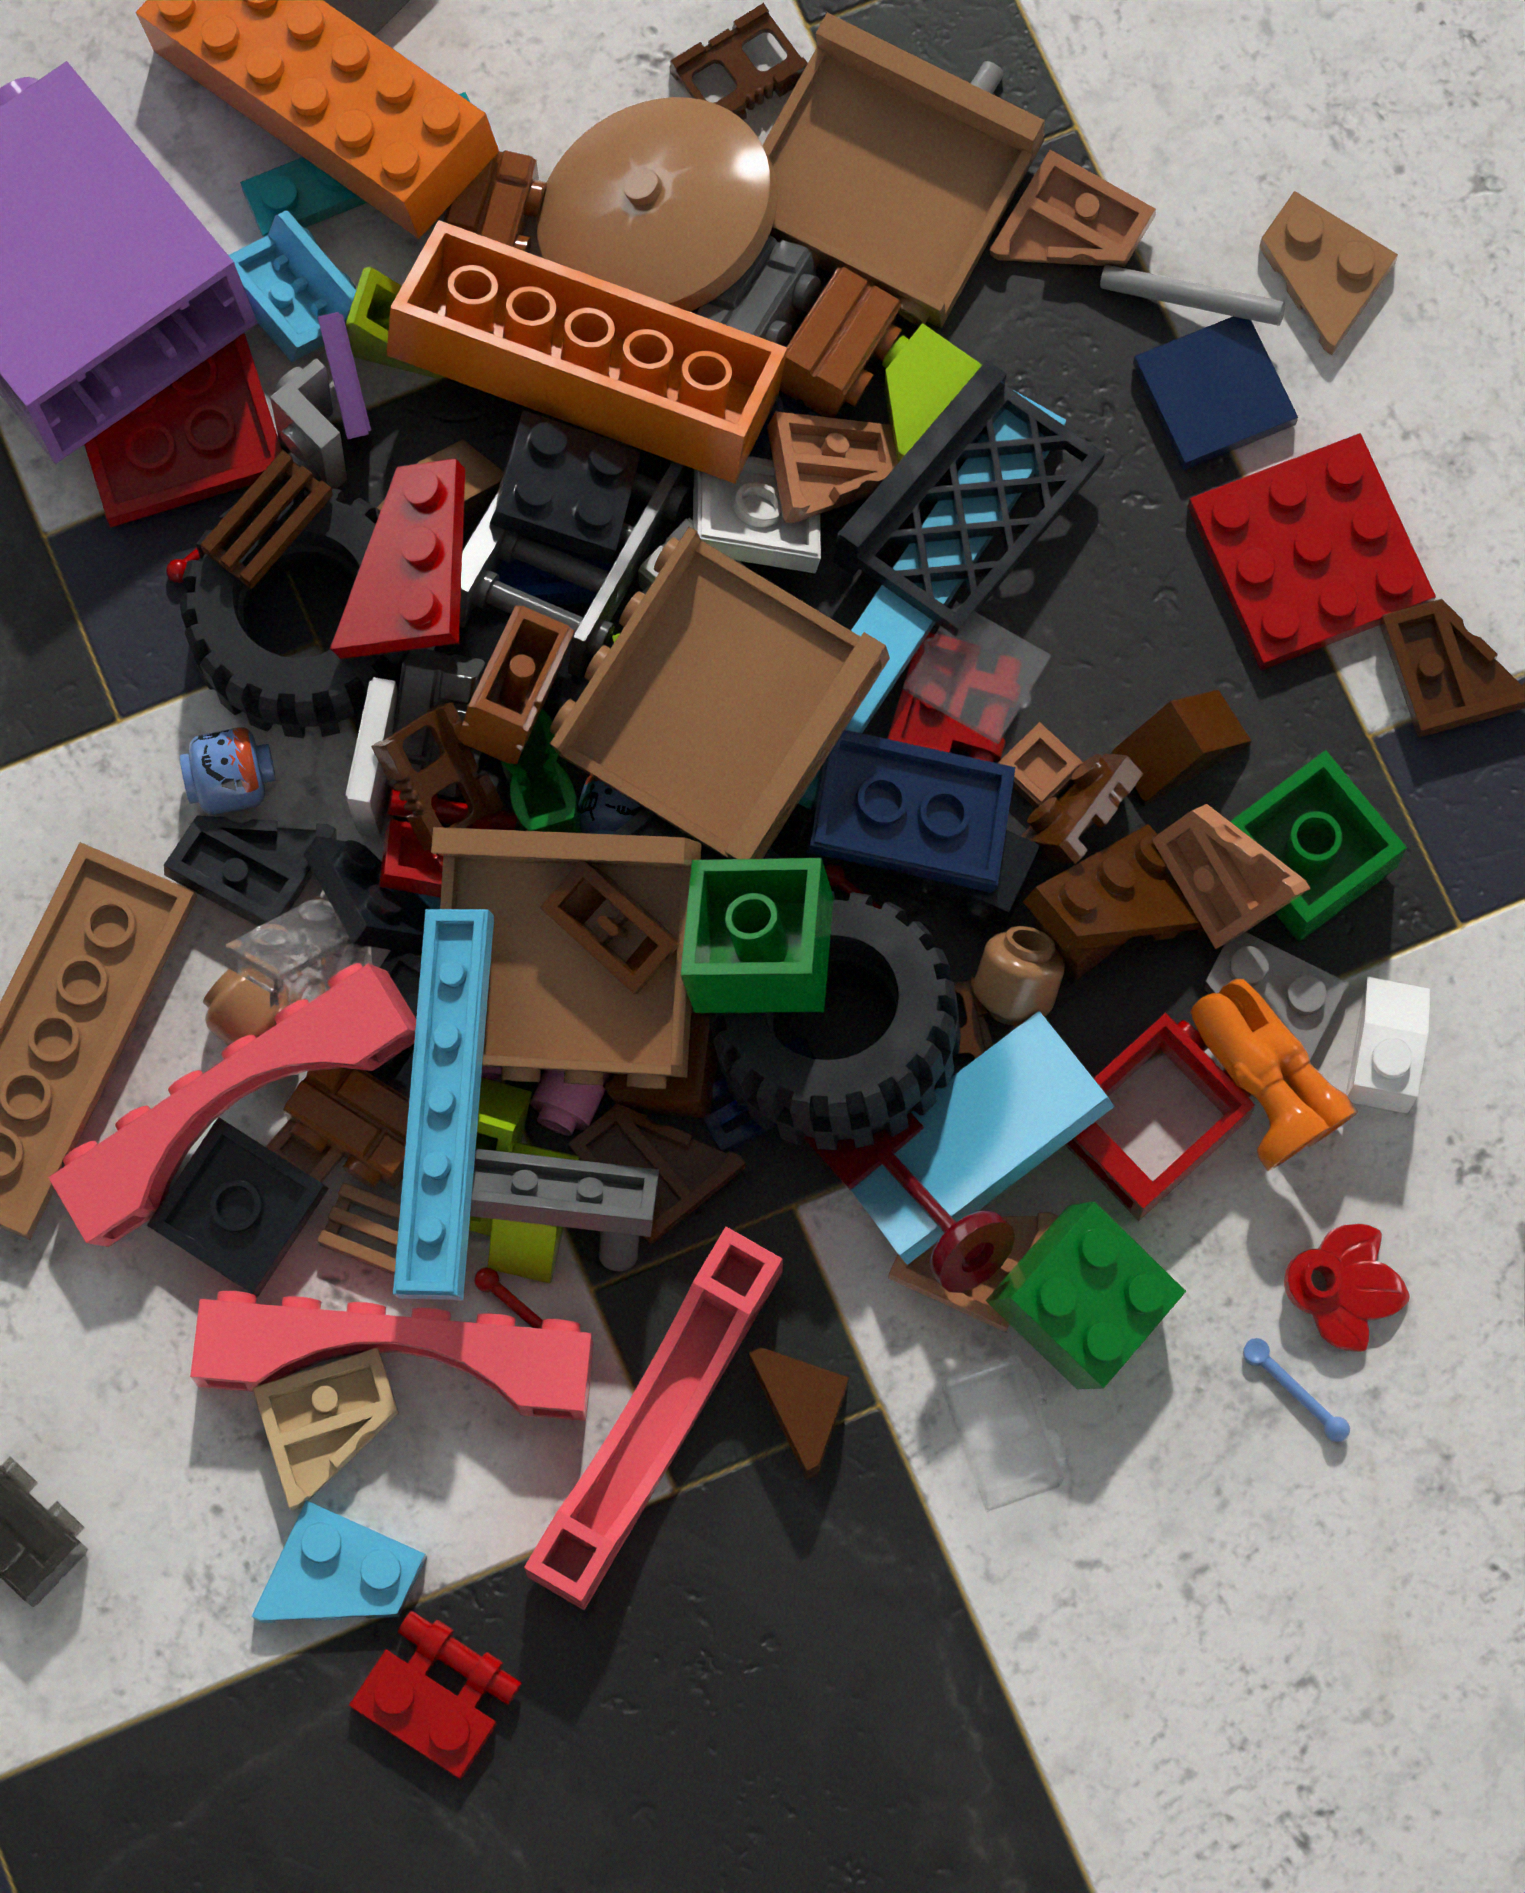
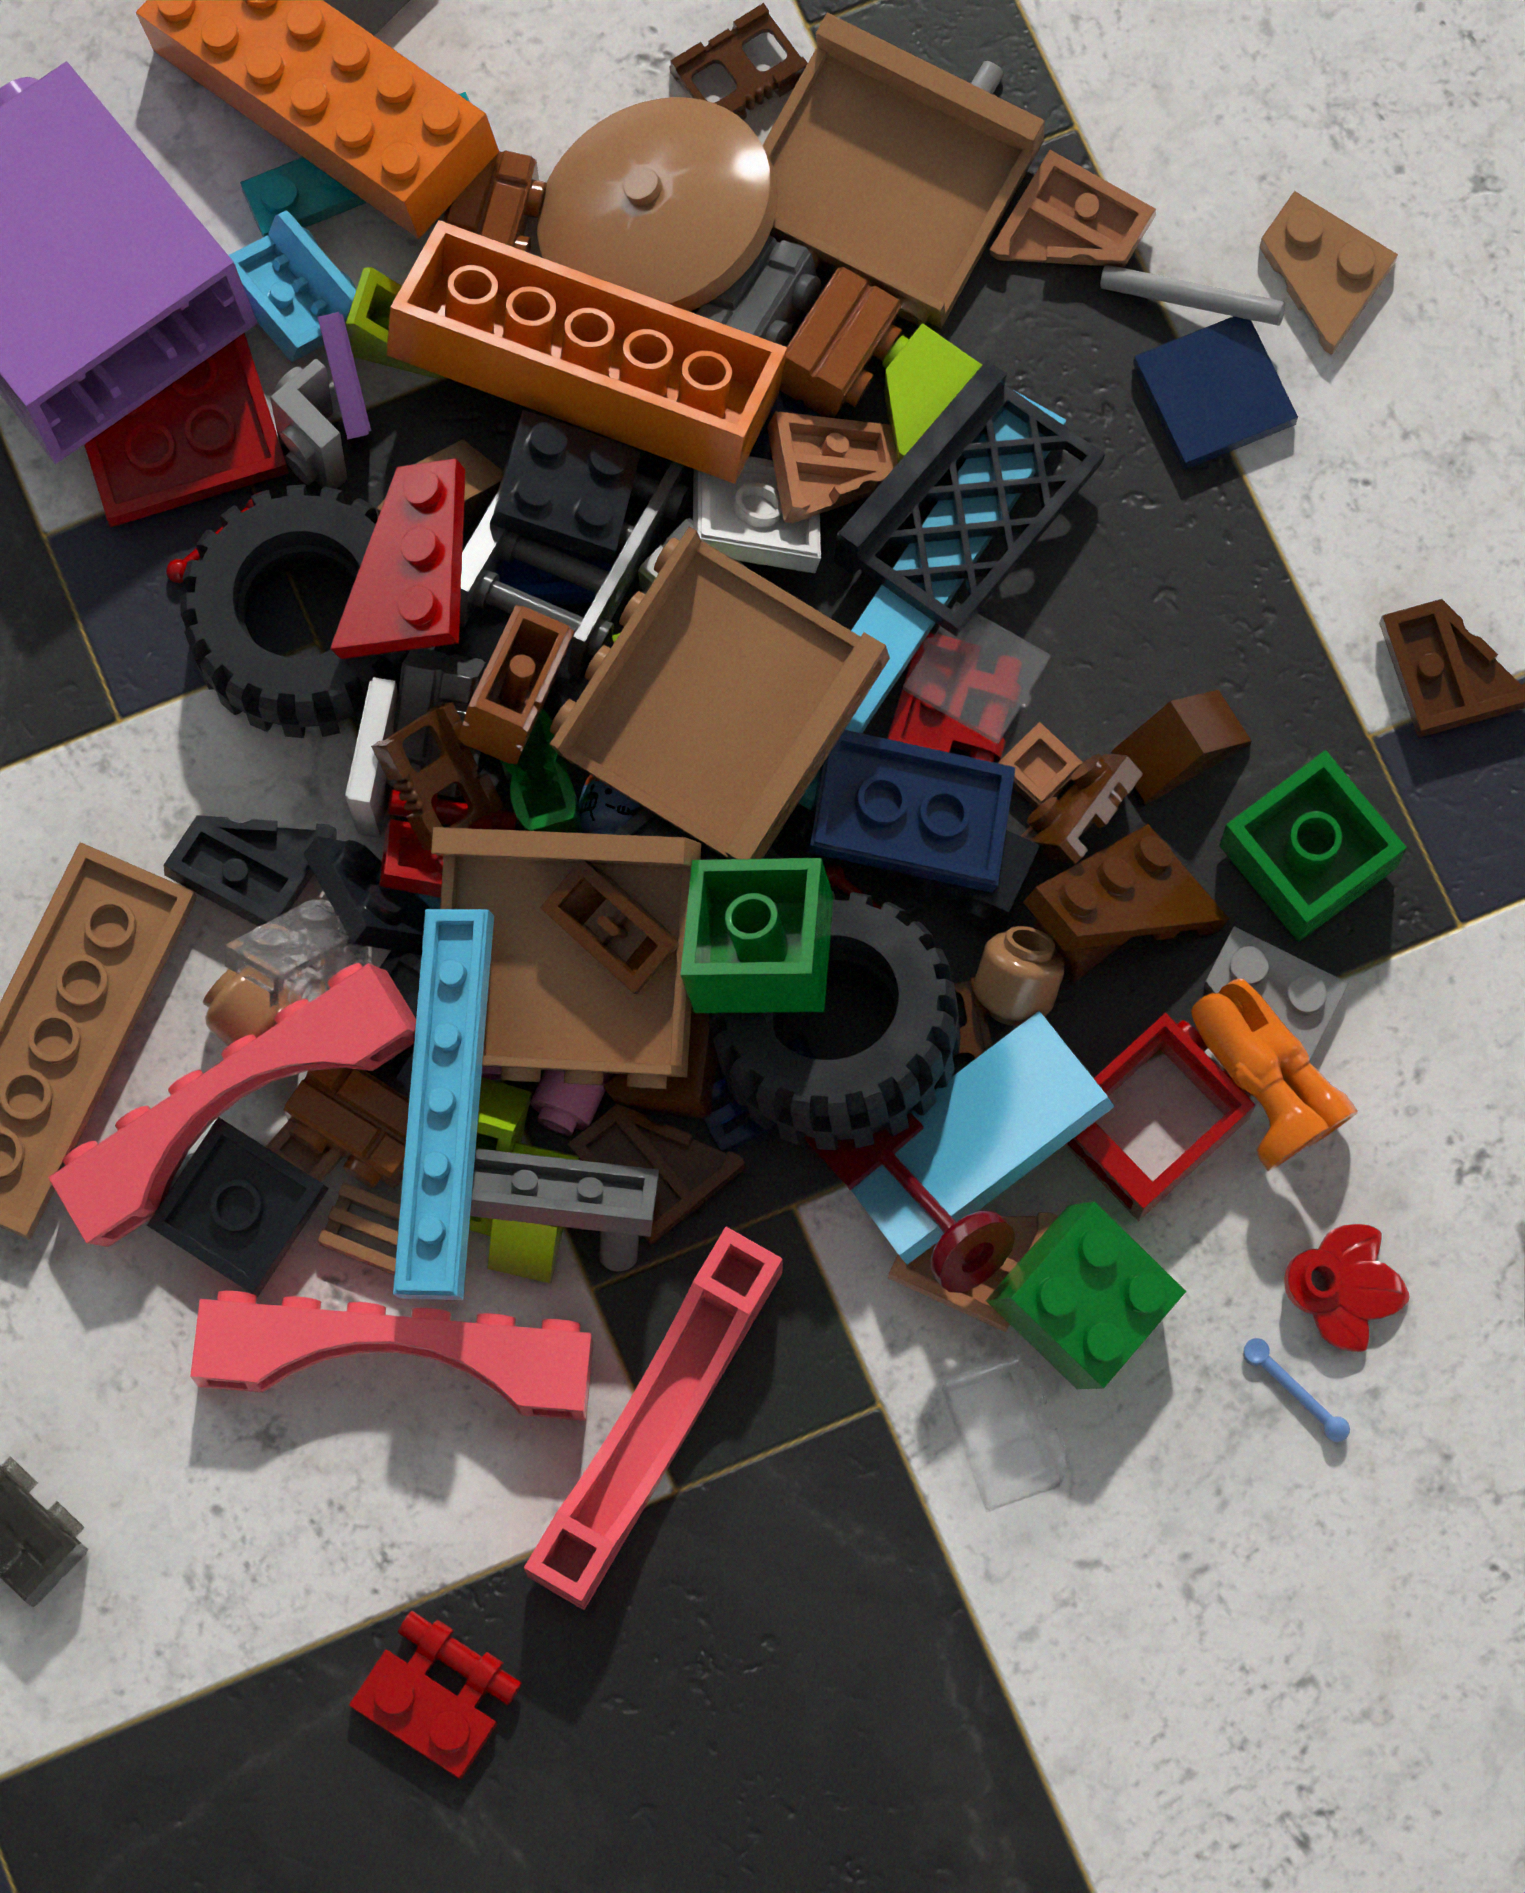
(226, 771): medium blue head -> none
(246, 506): reddish brown tile -> none
(324, 1419): tan wing -> none
(338, 1572): medium azure wing -> none
(488, 1281): red hinge -> none
(803, 1401): reddish brown slope -> none
(1225, 874): nougat wing -> none
(1310, 551): red plate -> none
(1389, 1045): white slope -> none

